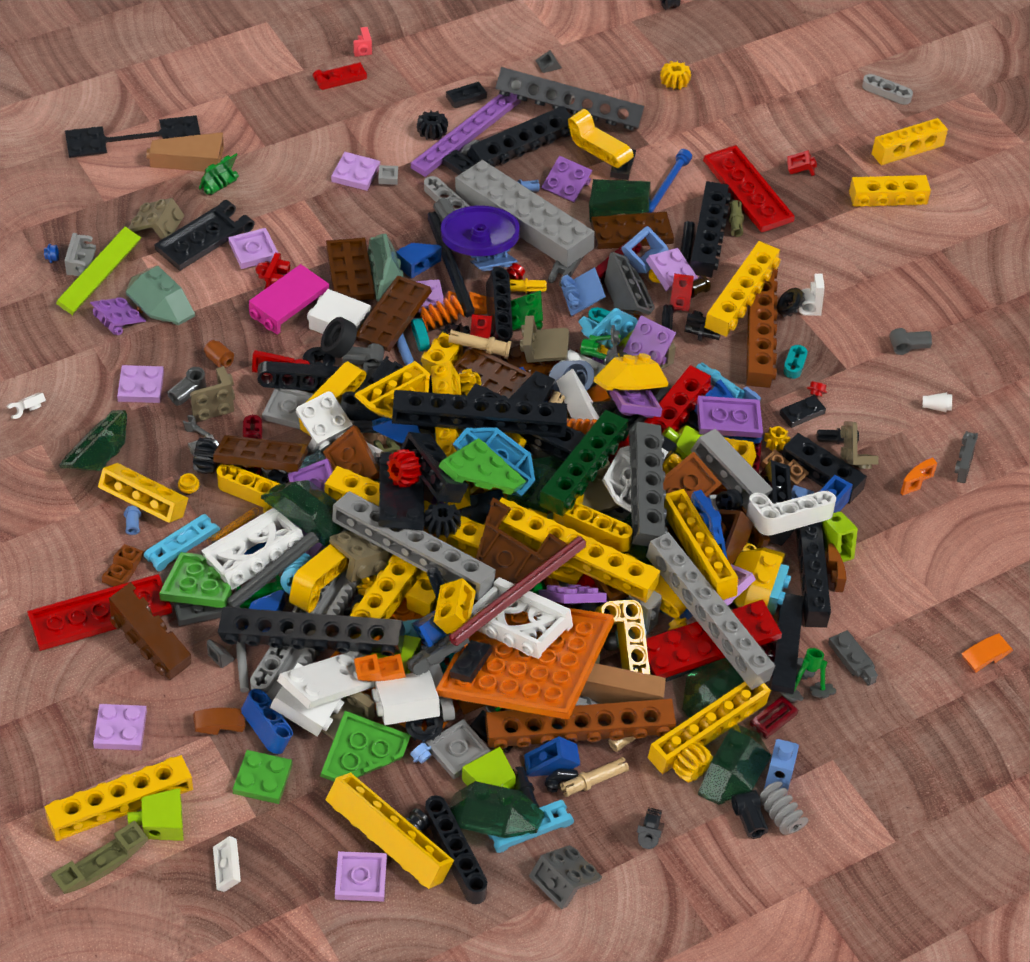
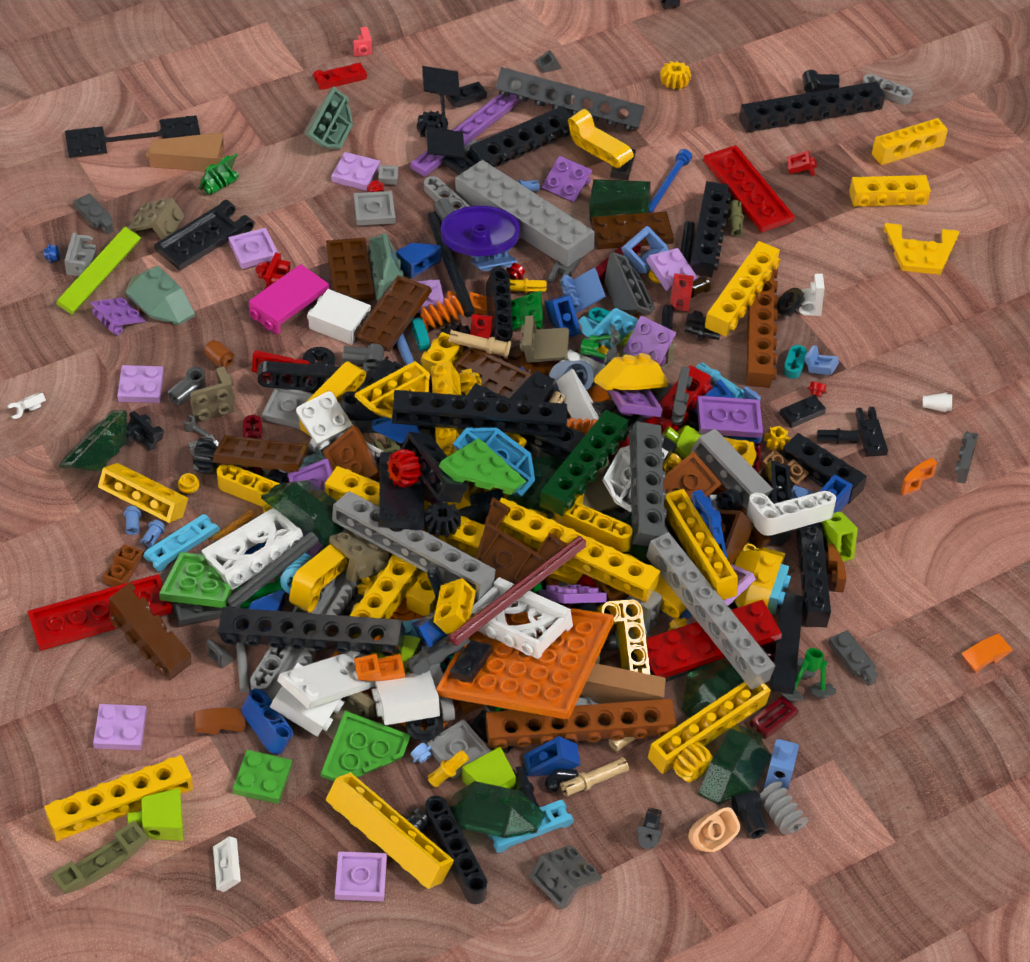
(94, 213): none -> dark grey hinge
(140, 429): none -> black hips
(155, 529): none -> medium blue pin
(331, 121): none -> sand green wedge
(338, 337): black tyre -> none
(374, 208): none -> light grey plate
(375, 186): none -> red plate
(442, 140): none -> black hinge
(447, 768): none -> yellow axle
(562, 314): none -> blue slope
(681, 397): none -> dark grey hinge
(714, 830): none -> light nougat piece
(811, 106): none -> black brick
(814, 82): none -> black piece
(820, 363): none -> medium blue bracket
(849, 451): dark tan bracket -> none
(871, 433): none -> black hinge
(905, 341): dark grey piece -> none
(921, 255): none -> yellow wing

